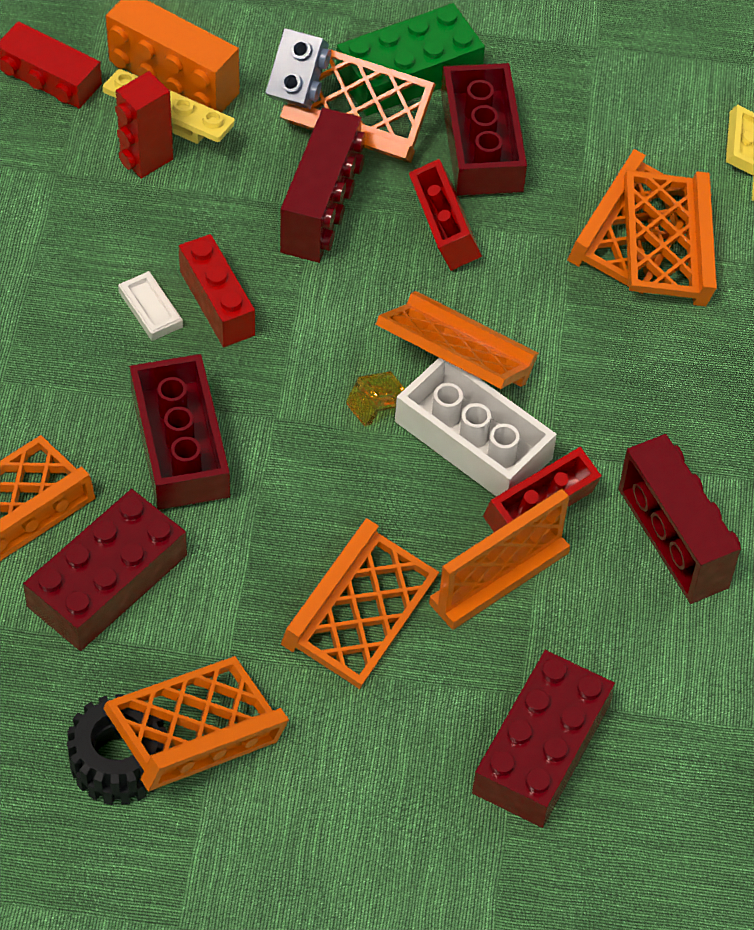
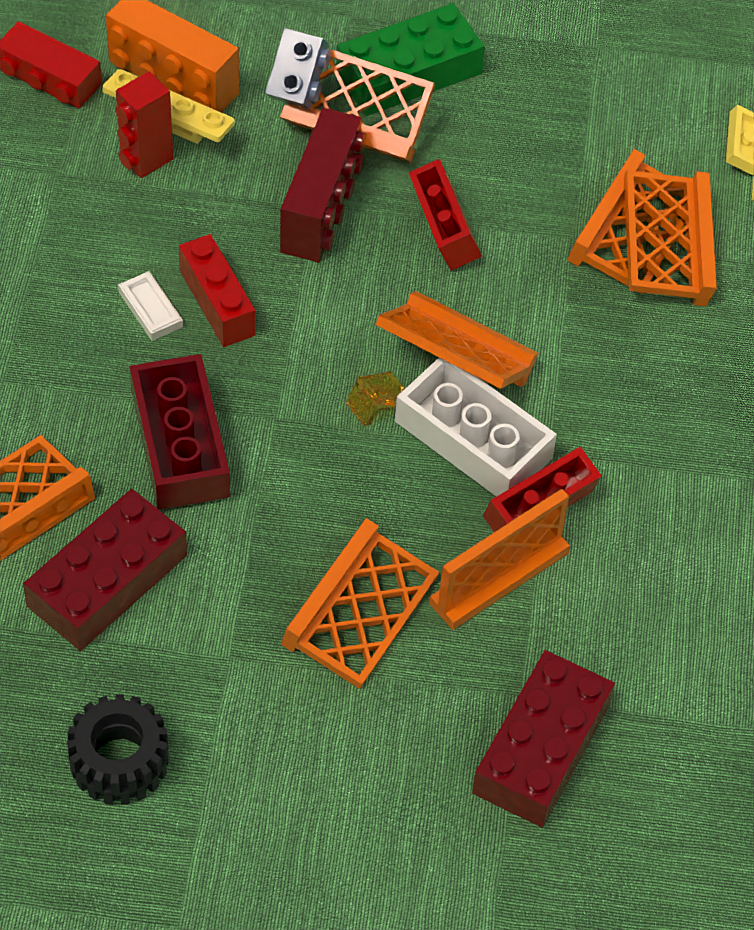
(204, 751): orange fence -> none
(483, 129): dark red brick -> none
(679, 518): dark red brick -> none

